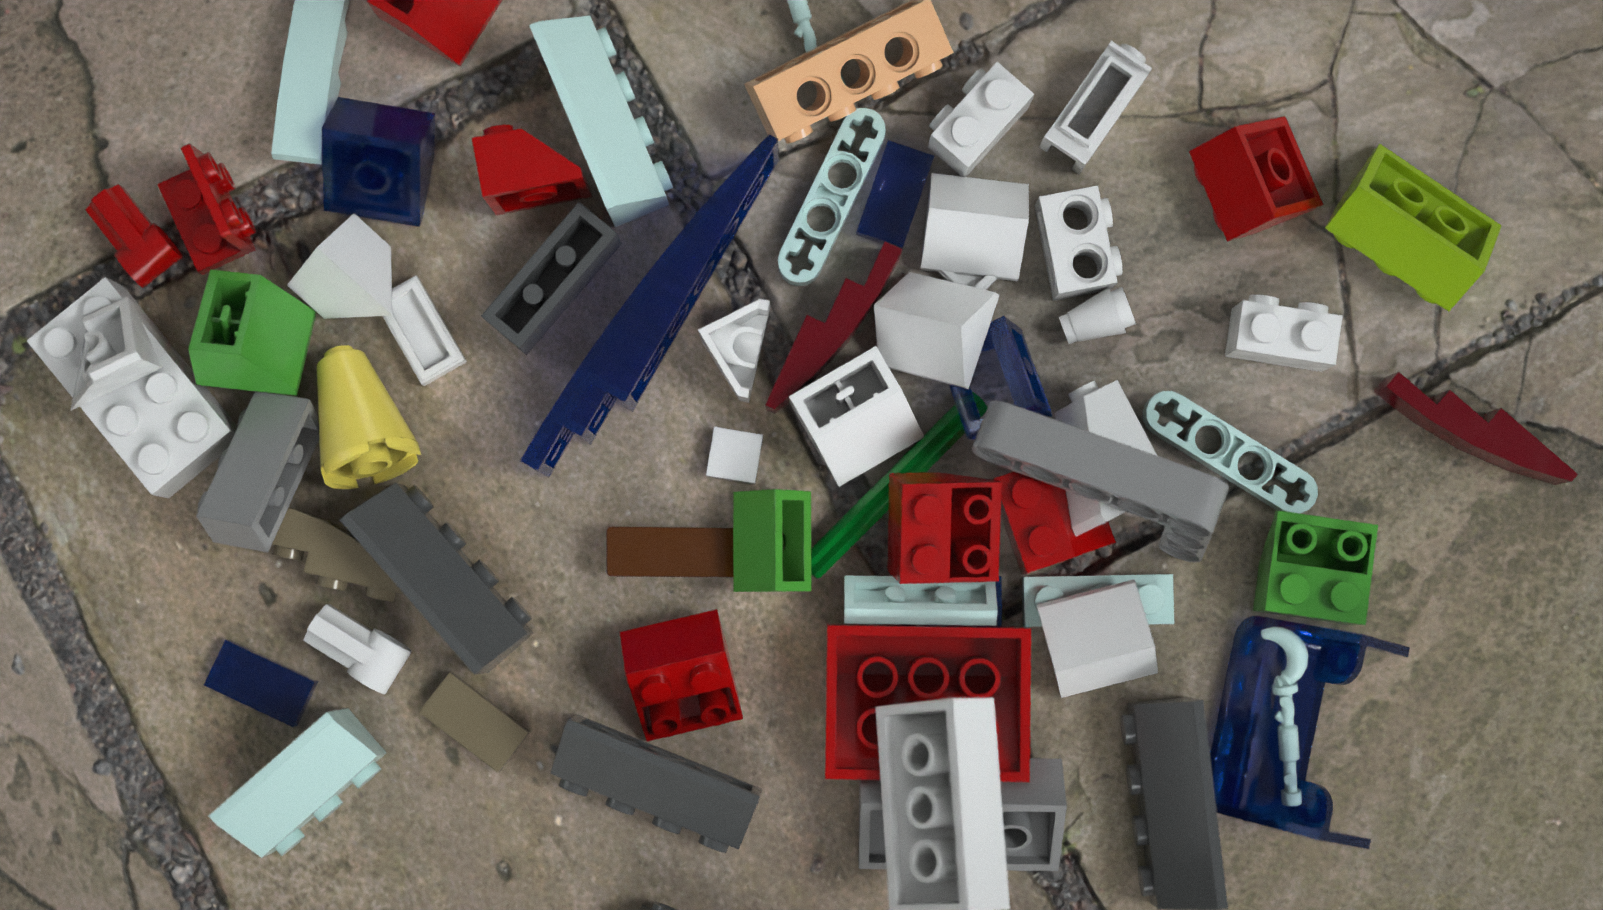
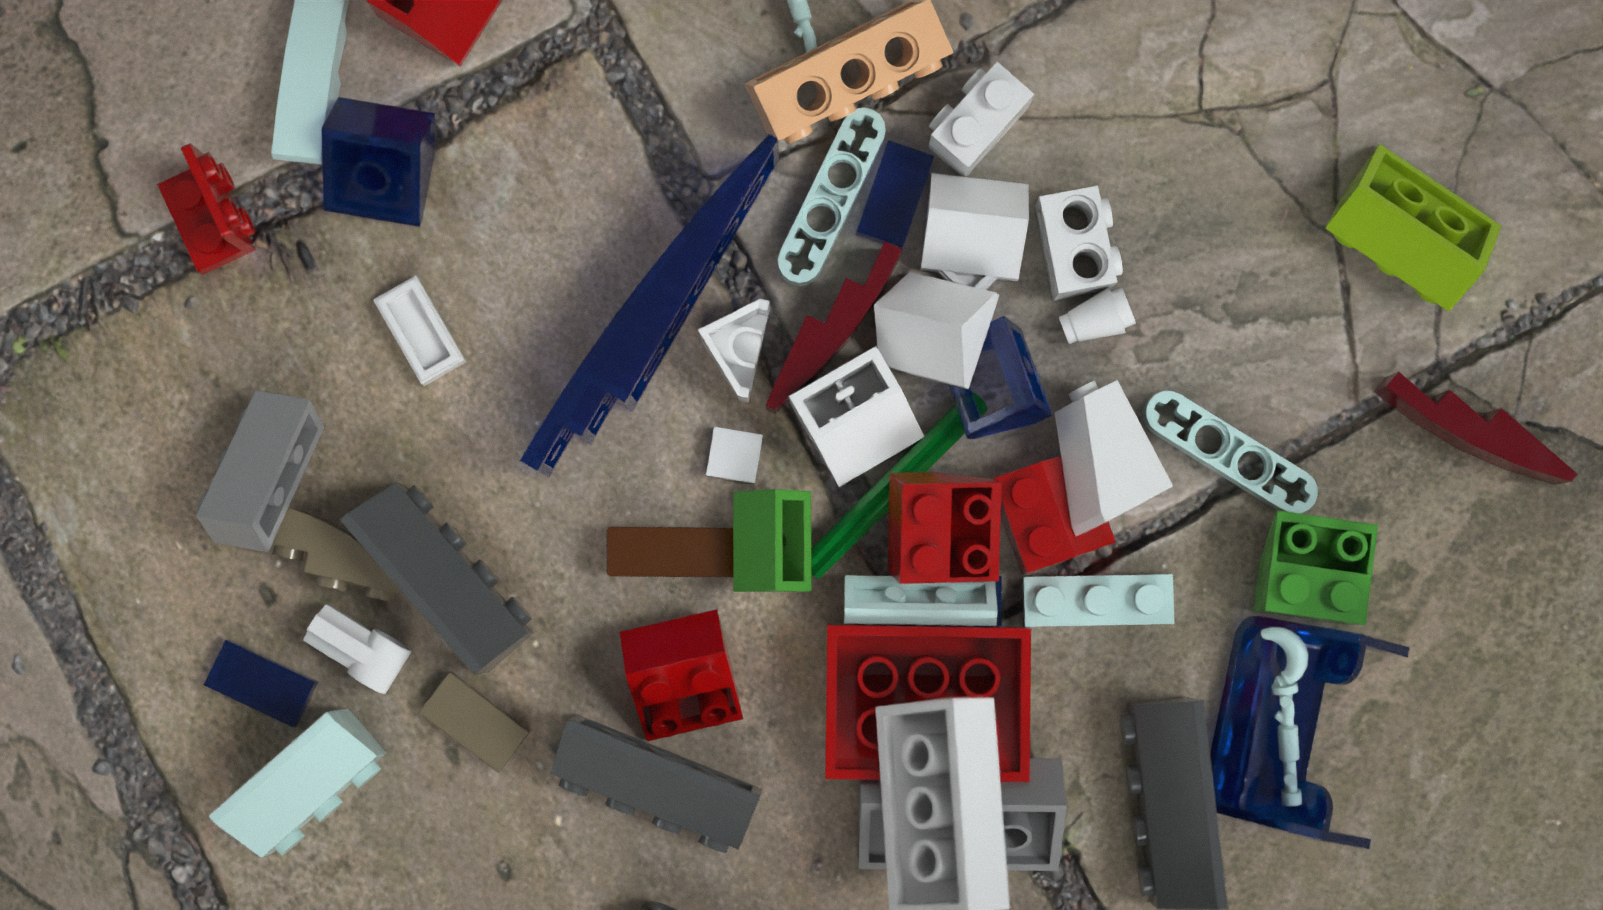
(113, 352): white slope -> none
(140, 245): red piece -> none
(157, 423): white brick -> none
(250, 335): bright green slope -> none
(347, 274): white slope -> none
(359, 423): light yellow cone -> none
(524, 172): red slope -> none
(552, 278): dark grey brick -> none
(601, 117): light aqua slope -> none
(1097, 104): white window -> none
(1098, 638): white slope -> none
(1106, 472): light grey beam -> none
(1255, 177): red slope -> none
(1283, 334): white brick -> none

